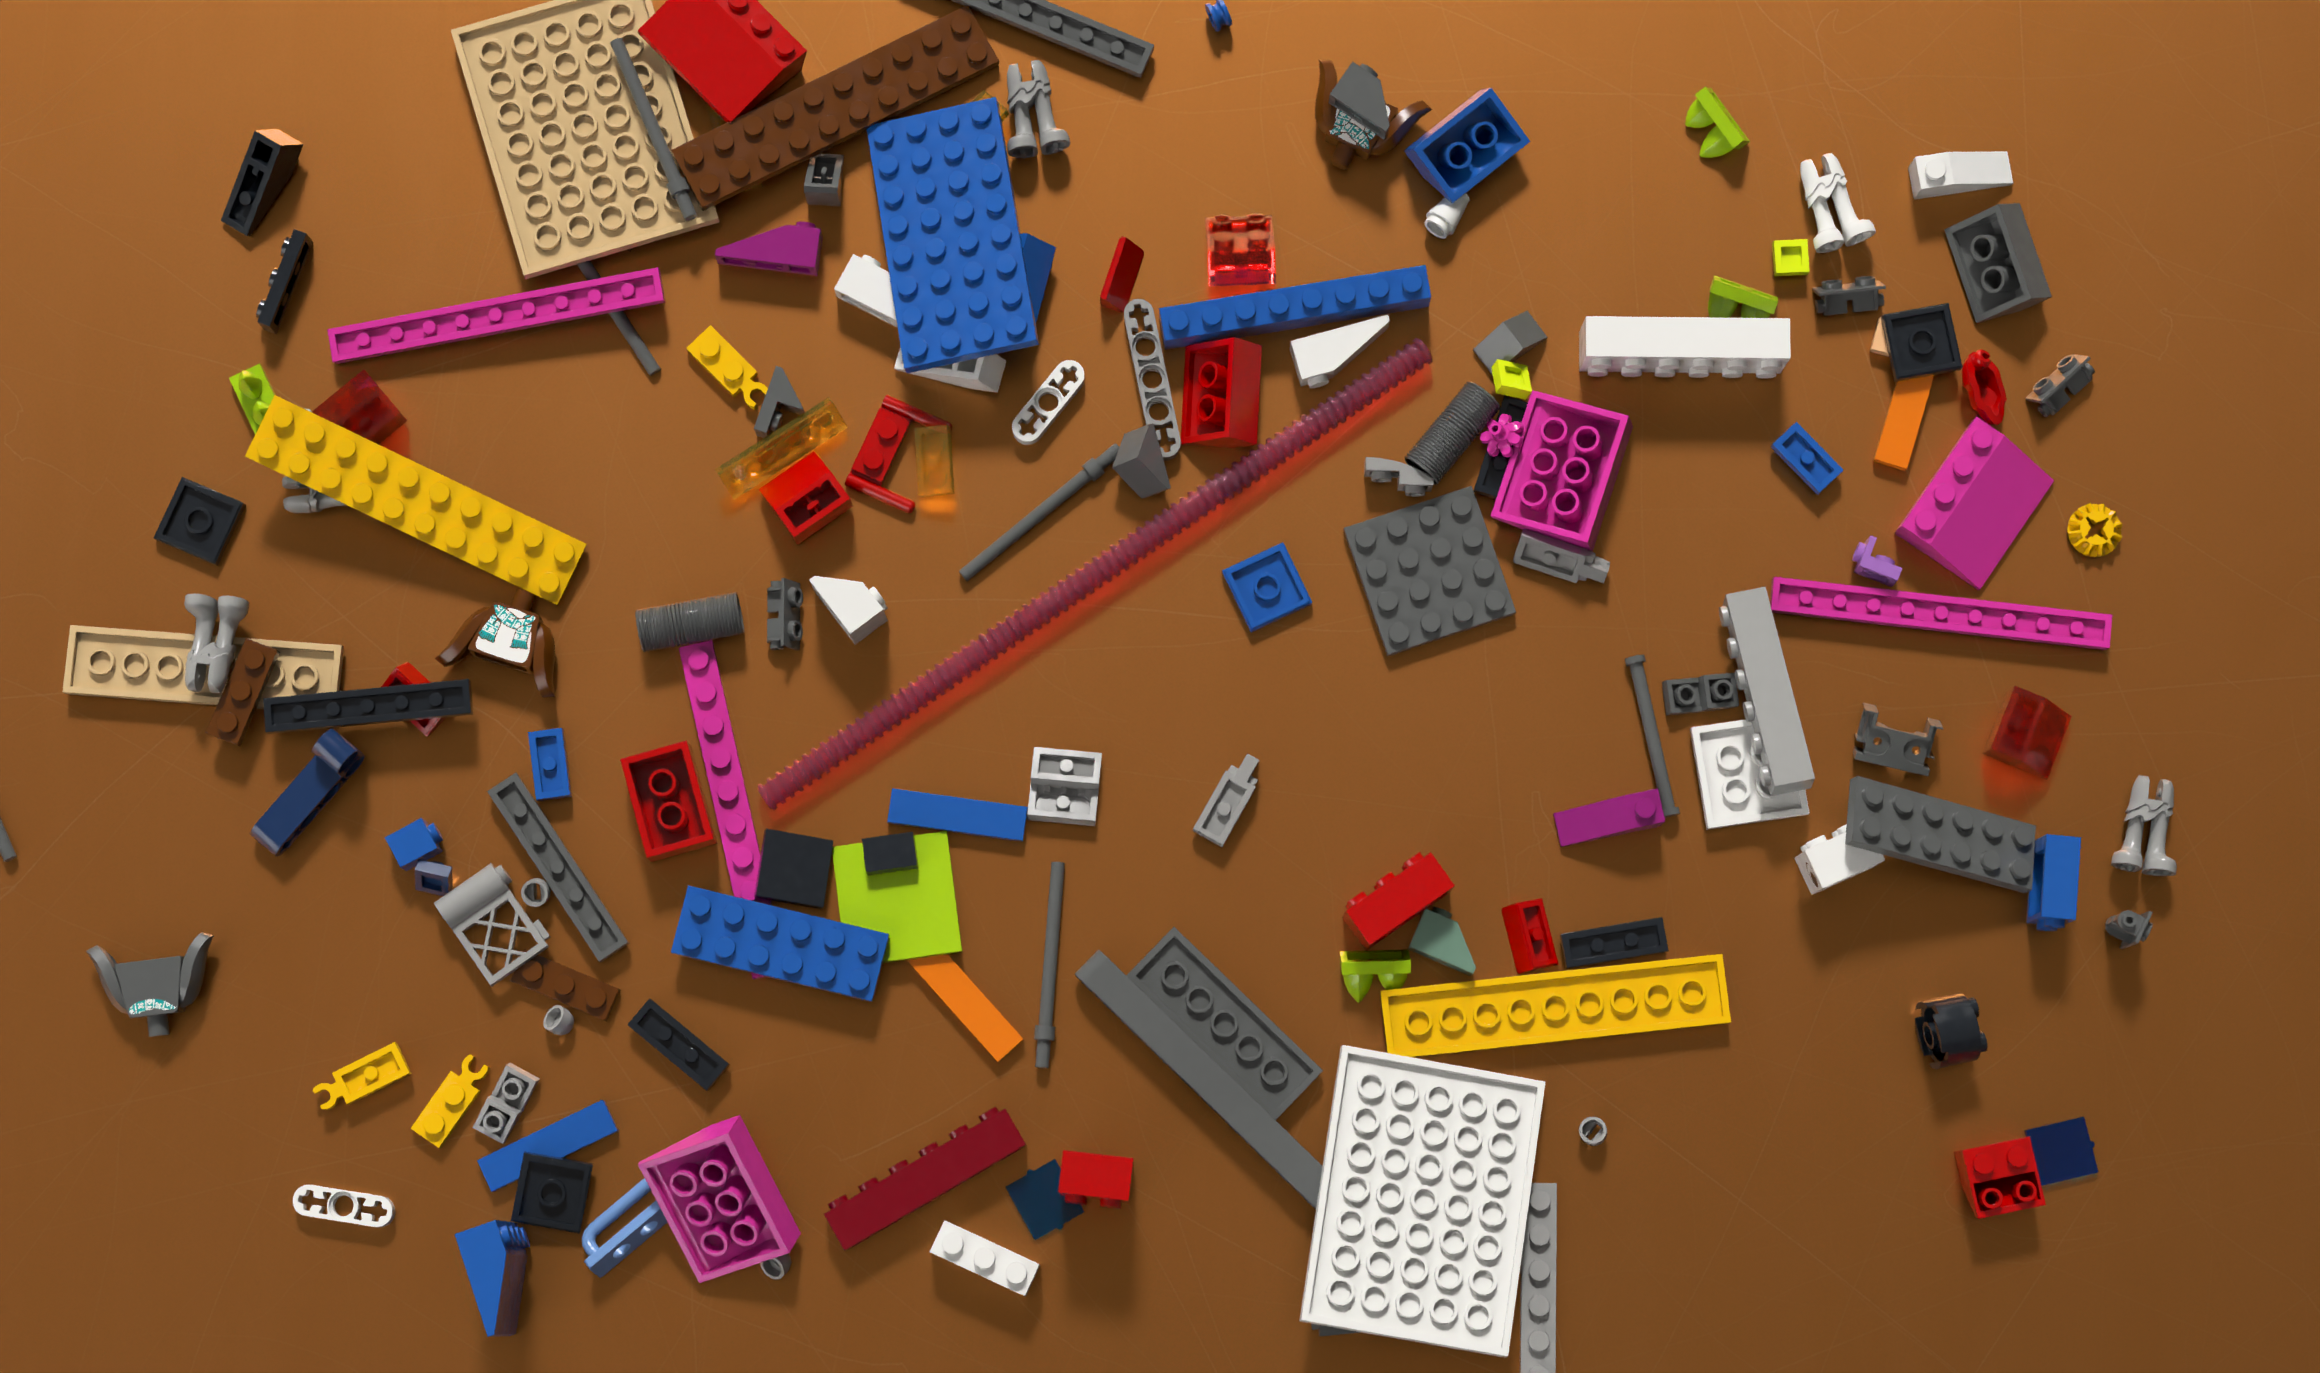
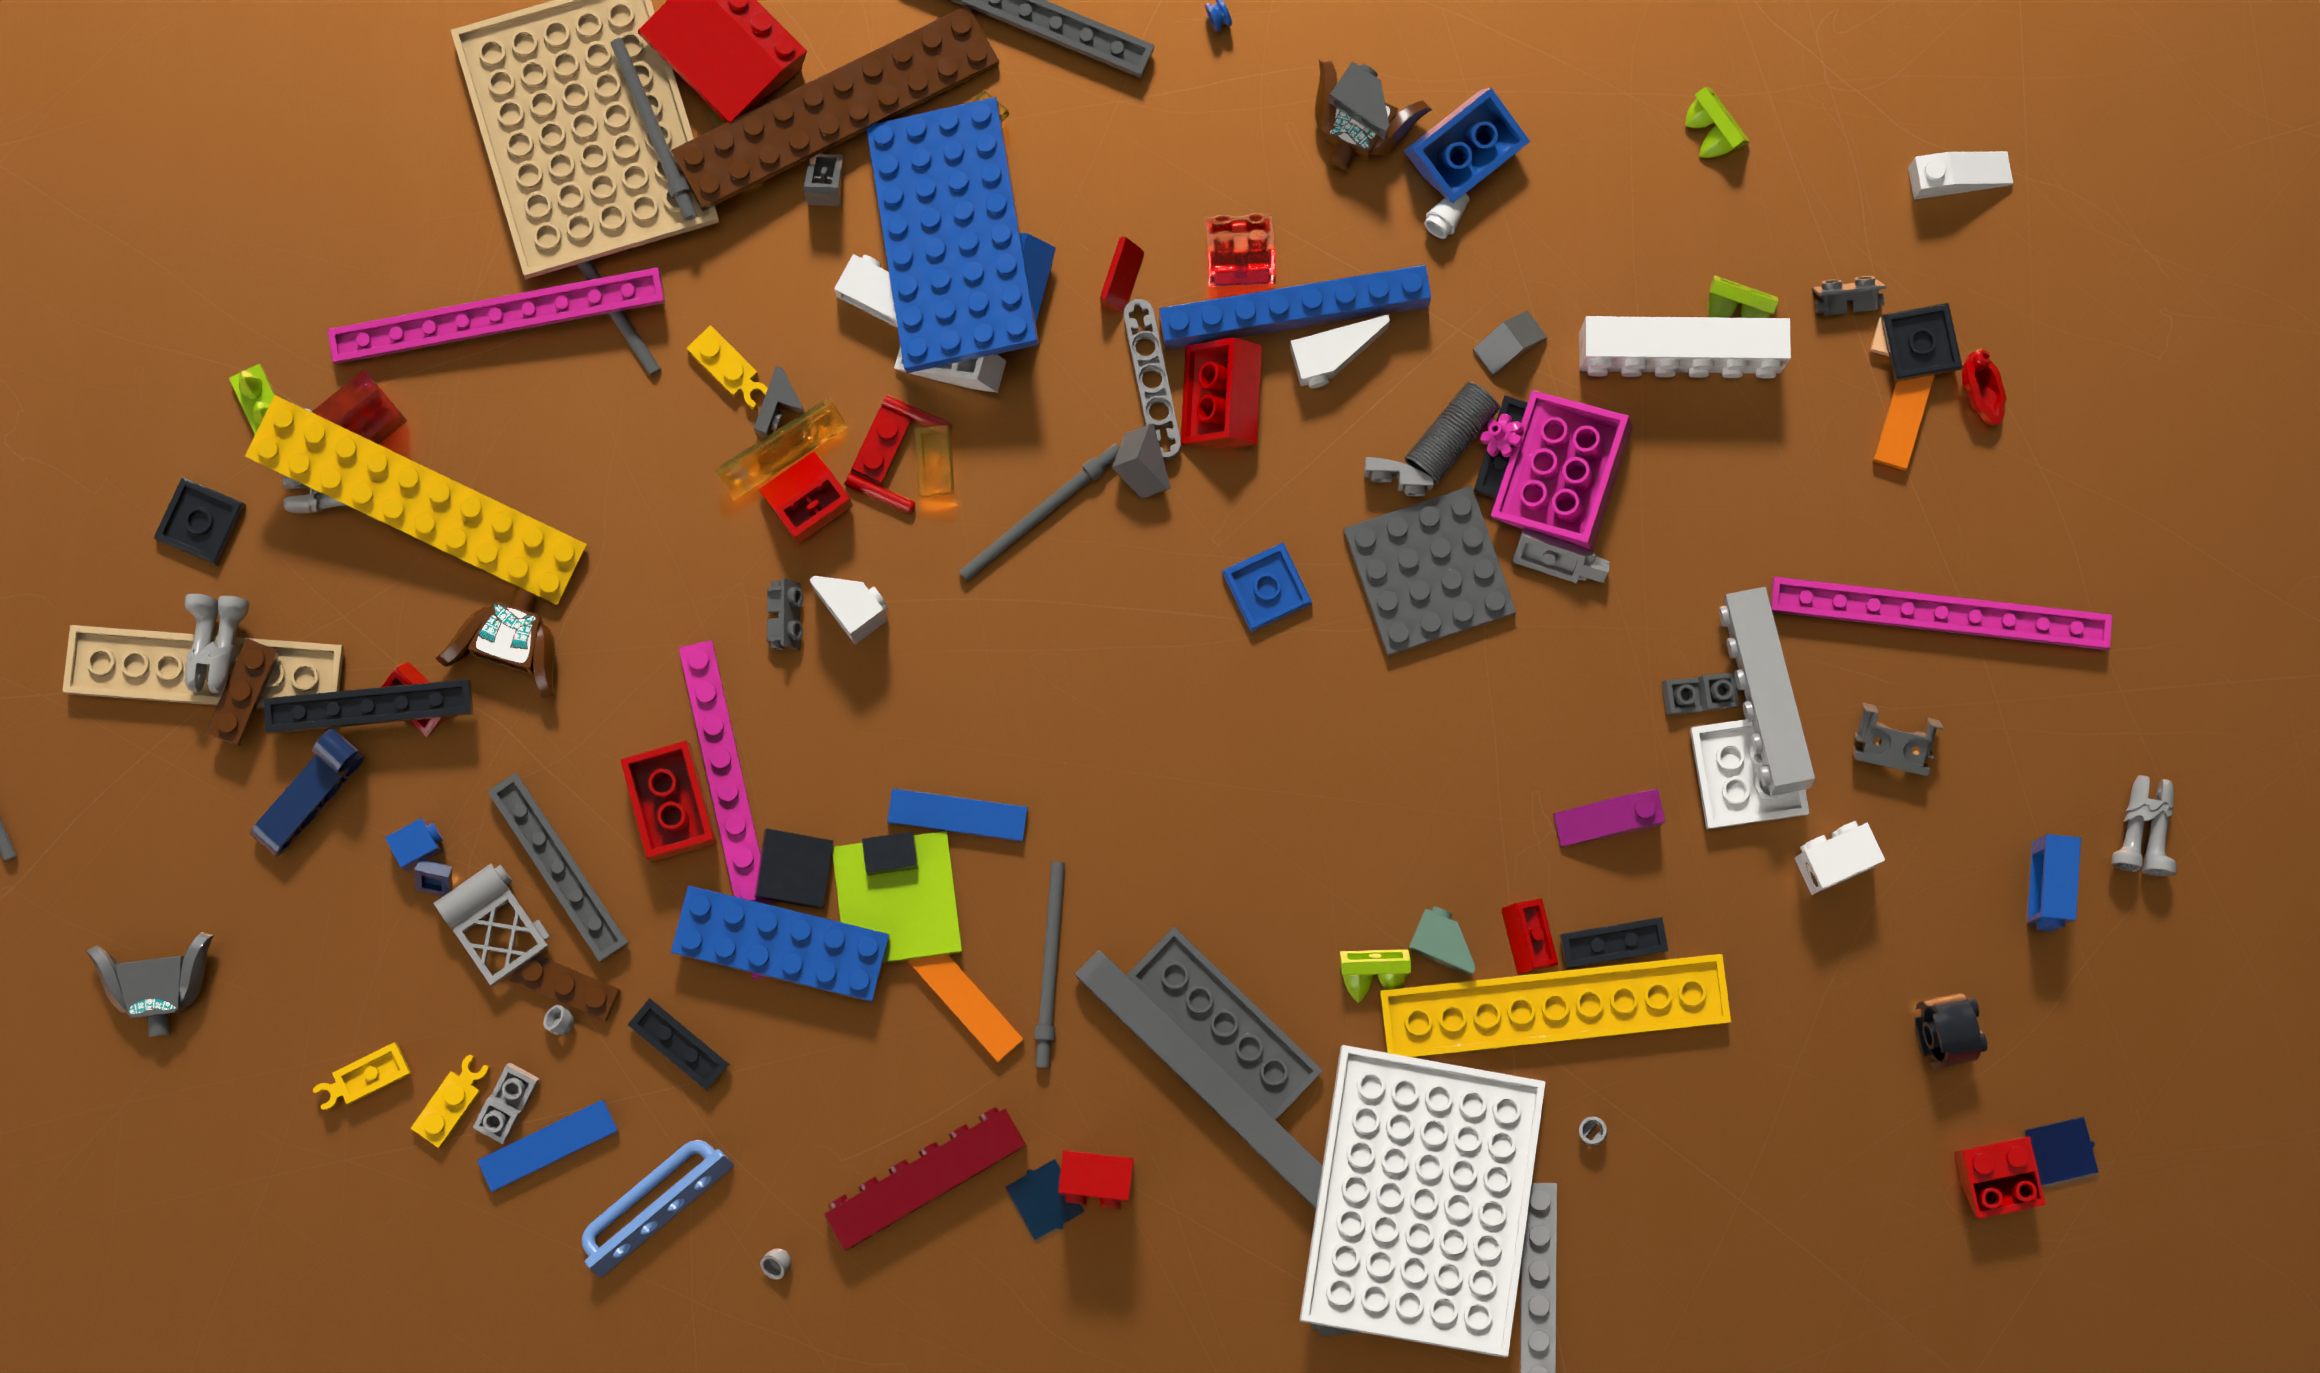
(261, 178): black slope -> none
(283, 281): black plate -> none
(317, 1211): white beam -> none
(496, 1270): blue slope -> none
(529, 892): light grey hinge -> none
(549, 764): blue plate -> none
(551, 1192): black tile -> none
(697, 618): dark grey piece -> none
(720, 1200): dark pink slope -> none
(781, 249): magenta slope -> none
(985, 1258): white brick -> none
(1020, 100): light grey piece -> none
(1064, 786): light grey slope -> none
(1070, 388): white beam -> none
(1097, 572): clear pink piece -> none
(1227, 802): light grey hinge -> none
(1397, 899): red brick -> none
(1511, 379): neon yellow plate -> none
(1652, 734): dark grey bar -> none
(1790, 257): neon yellow plate -> none
(1806, 458): blue plate -> none
(1818, 192): white piece -> none
(1876, 568): medium lavender bracket -> none
(1940, 834): dark grey plate -> none
(1975, 504): dark pink slope -> none
(1998, 262): dark grey slope -> none
(2027, 732): clear red slope -> none
(2071, 373): dark grey hinge -> none
(2096, 545): yellow gear -> none
(2129, 927): dark grey hinge -> none

